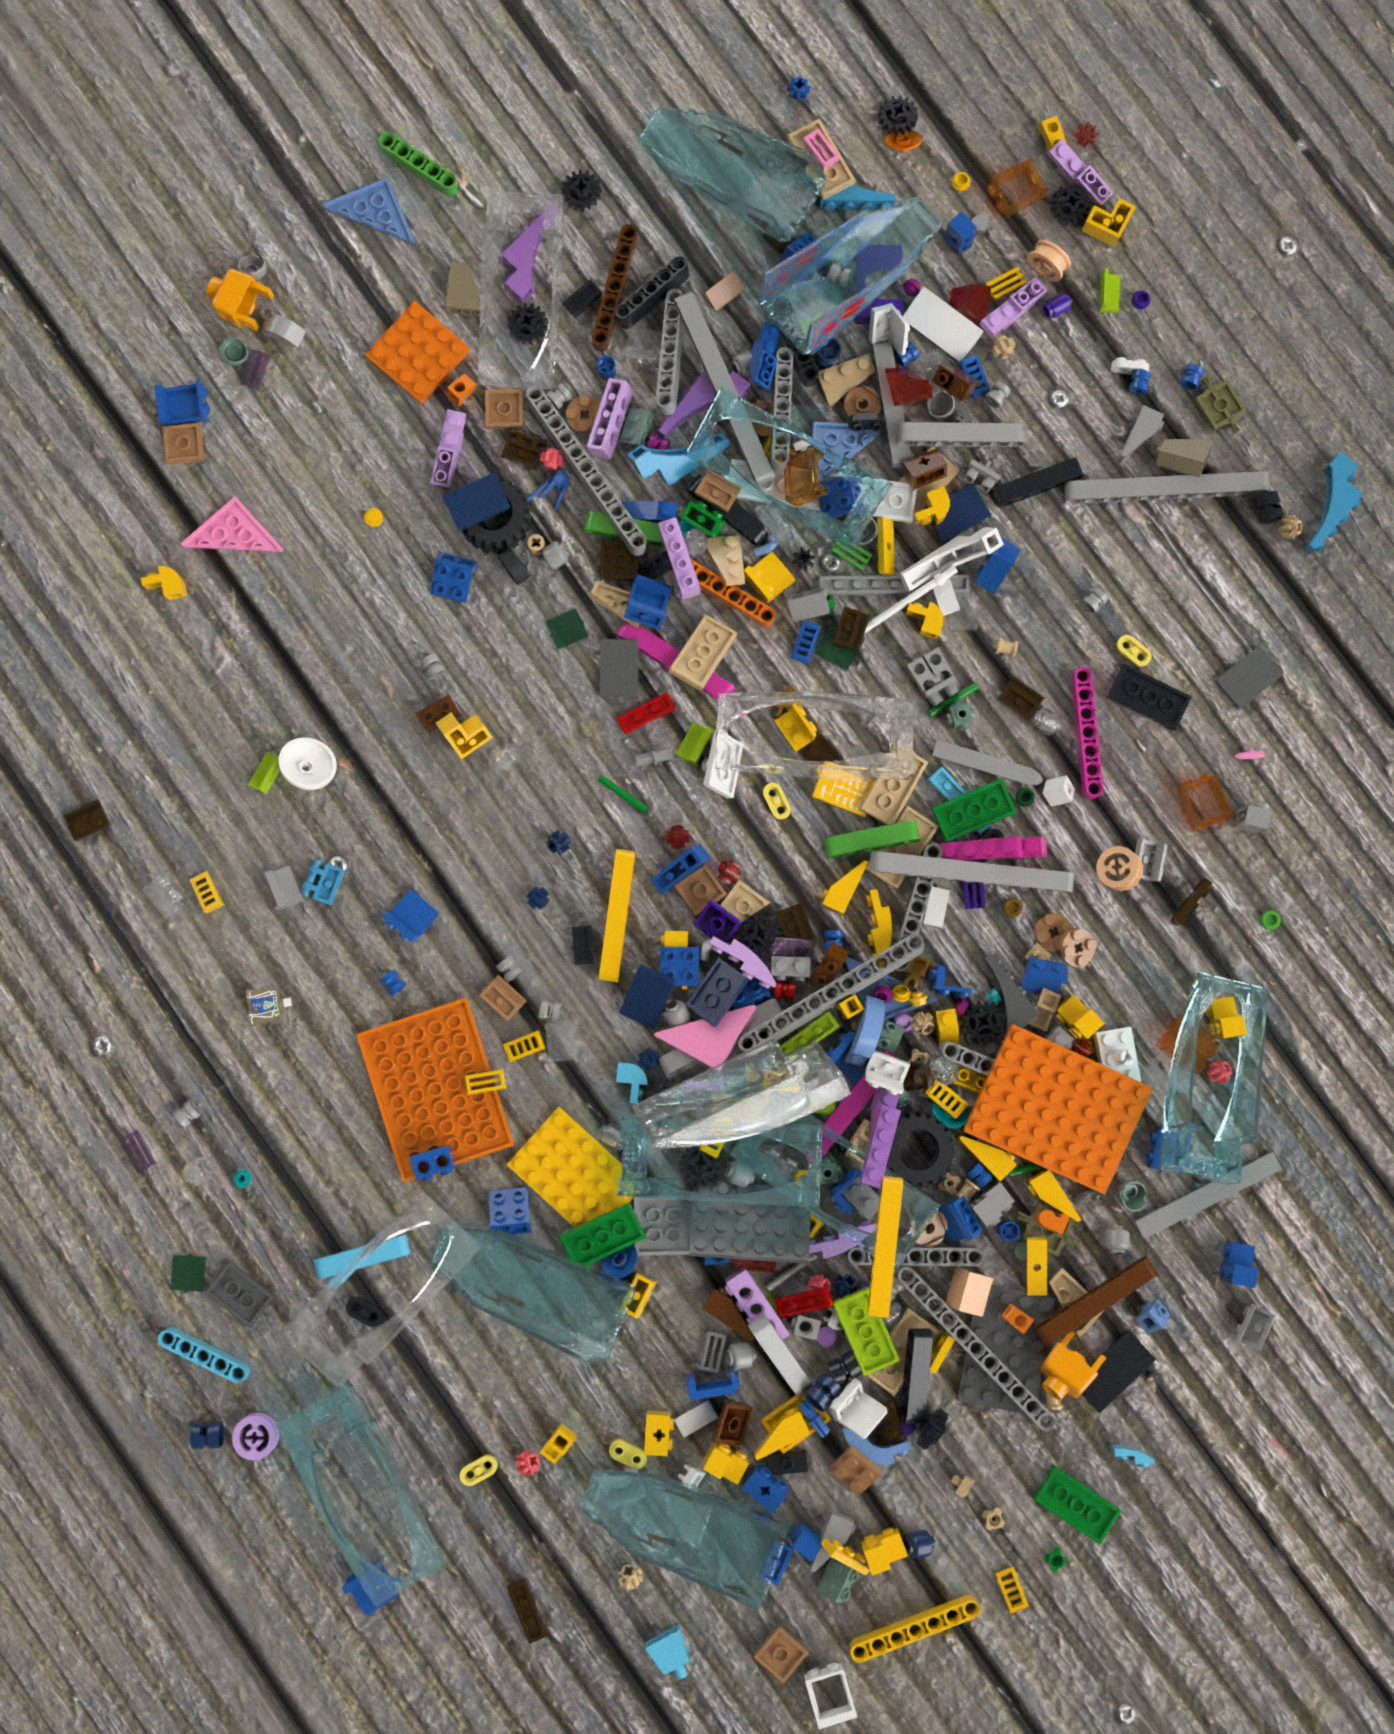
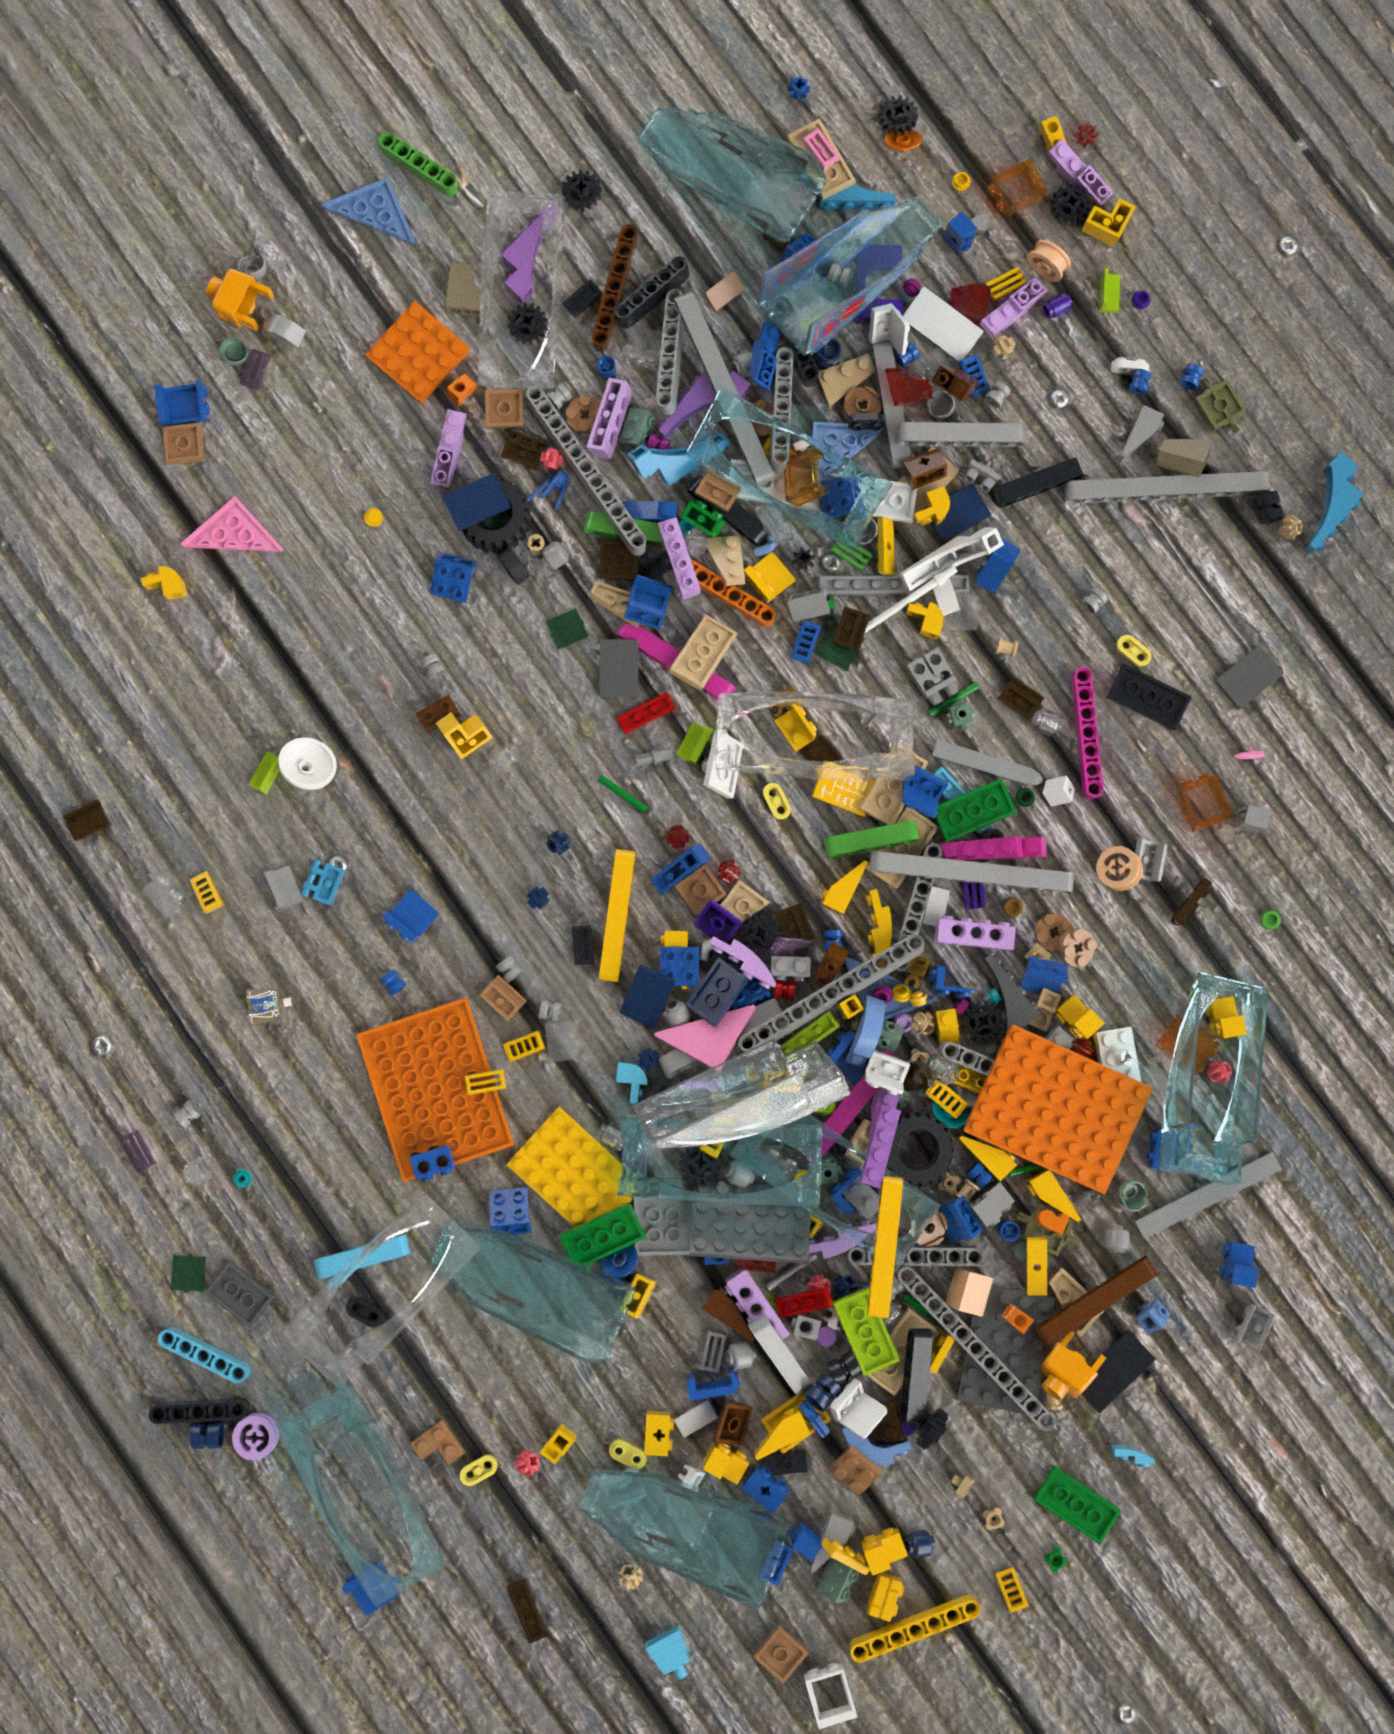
(191, 1415): none -> black beam
(439, 1438): none -> medium nougat plate
(884, 1596): none -> yellow brick
(917, 1305): none -> green bar
(923, 792): none -> blue bracket
(1004, 941): none -> lavender brick

